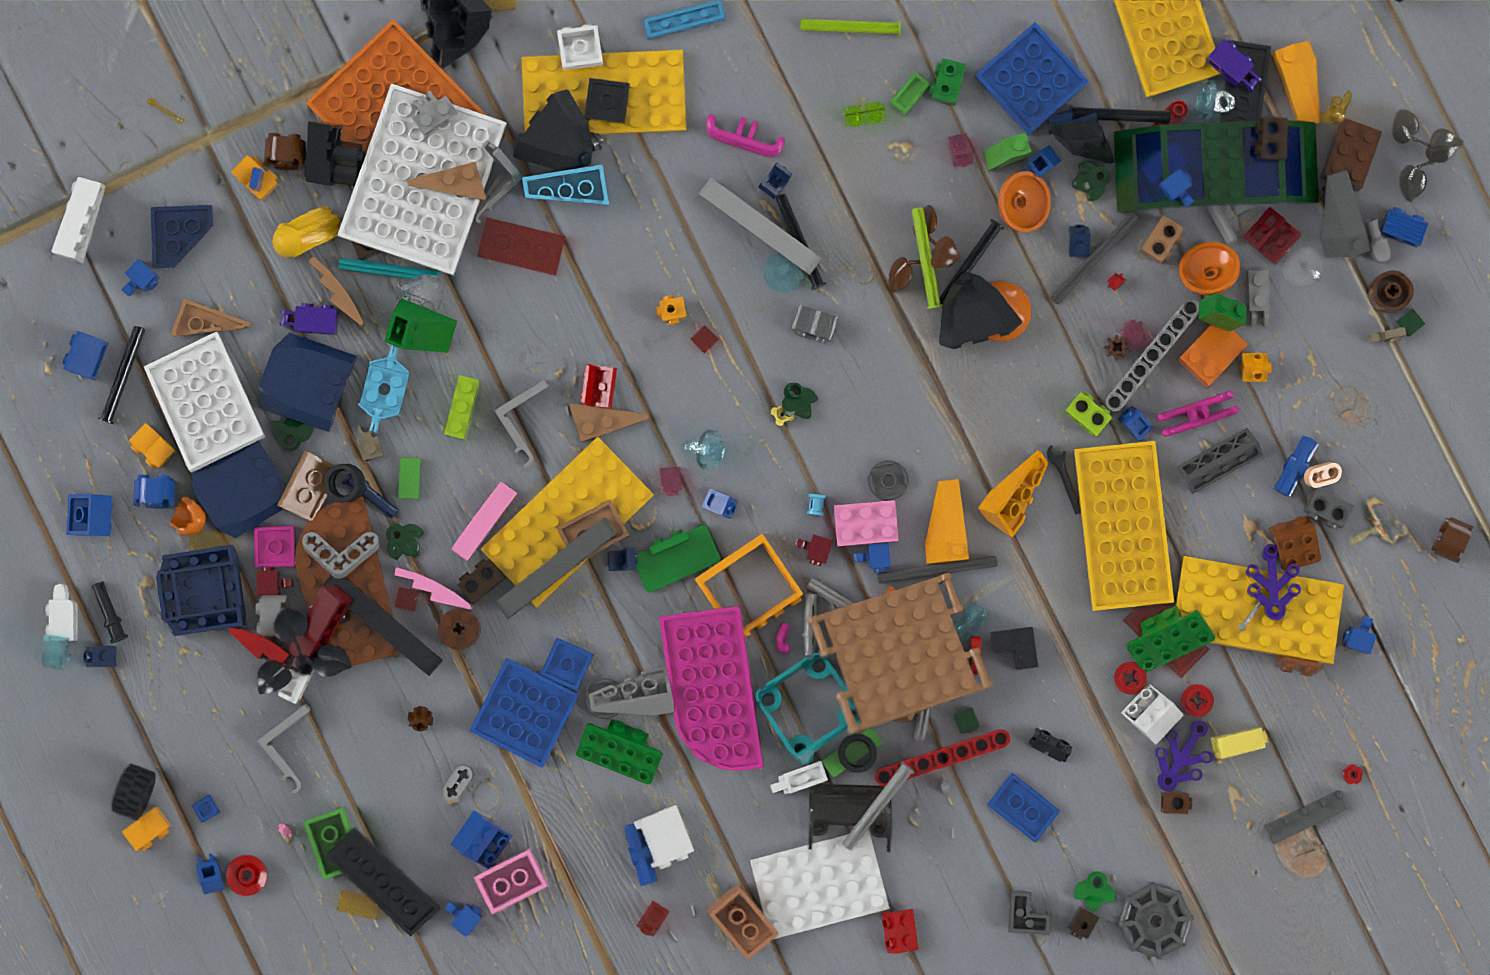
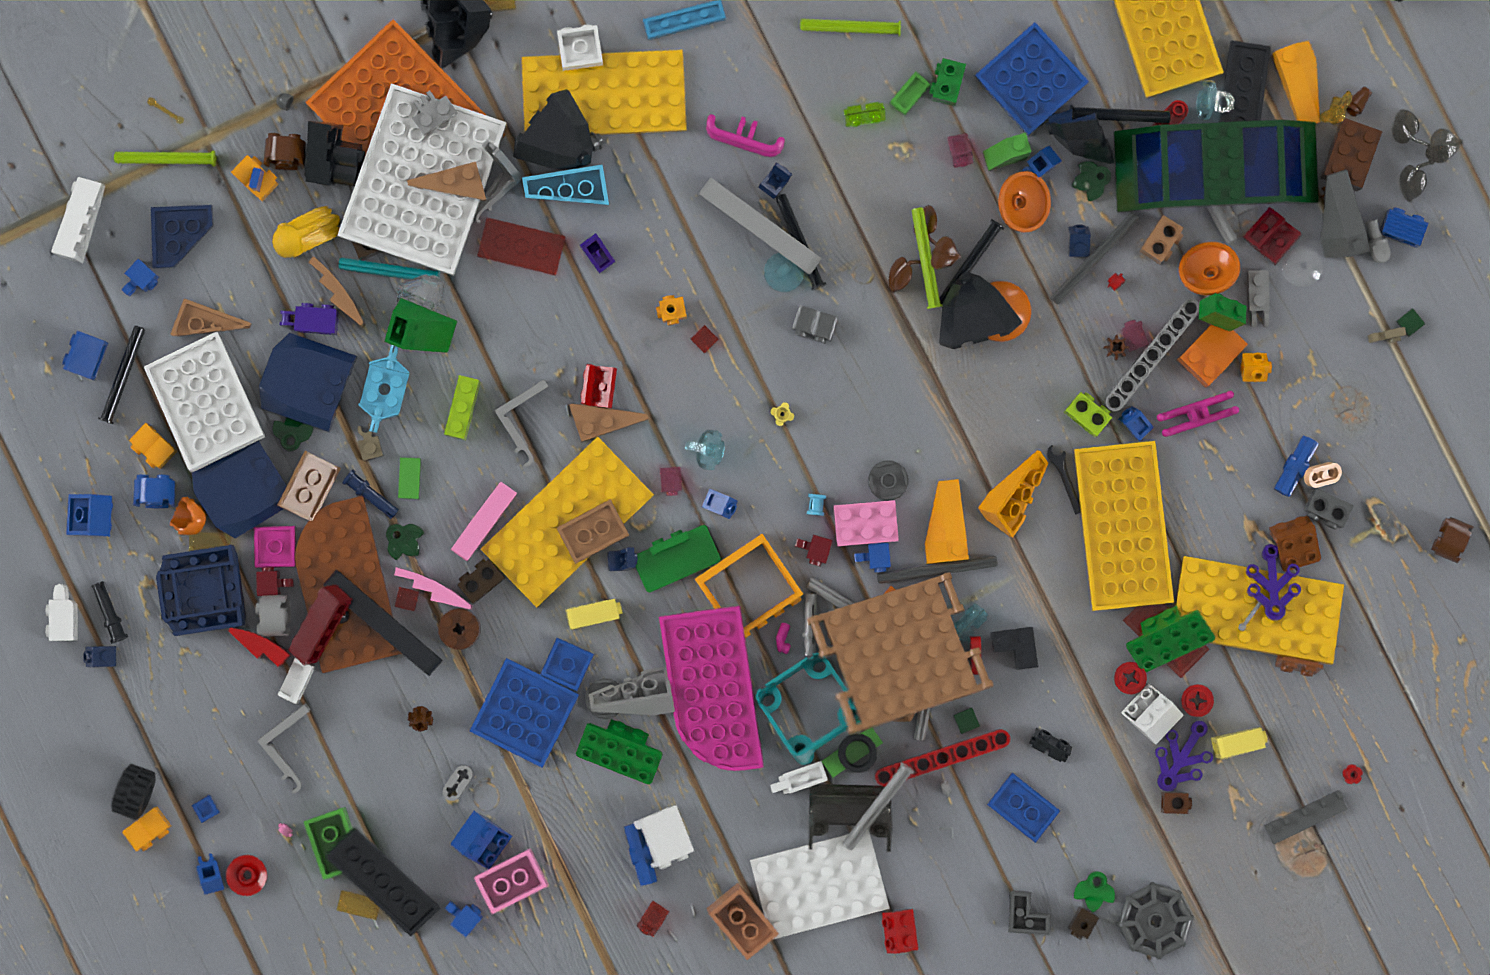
(55, 652): clear light blue brick -> none
(165, 158): none -> lime axle
(285, 101): none -> dark grey hinge
(329, 662): black plant -> none
(330, 487): black tyre -> none
(338, 559): light grey beam -> none
(556, 568): dark grey beam -> none
(594, 613): none -> light yellow slope
(597, 253): none -> dark purple slope
(607, 101): black plate -> none
(799, 402): dark green plate -> none
(1176, 185): blue brick -> none
(1222, 463): dark grey fence -> none
(1233, 65): dark purple brick -> none
(1278, 139): dark brown brick -> none
(1358, 102): none -> reddish brown cone
(1360, 639): blue brick -> none
(1397, 283): reddish brown brick -> none

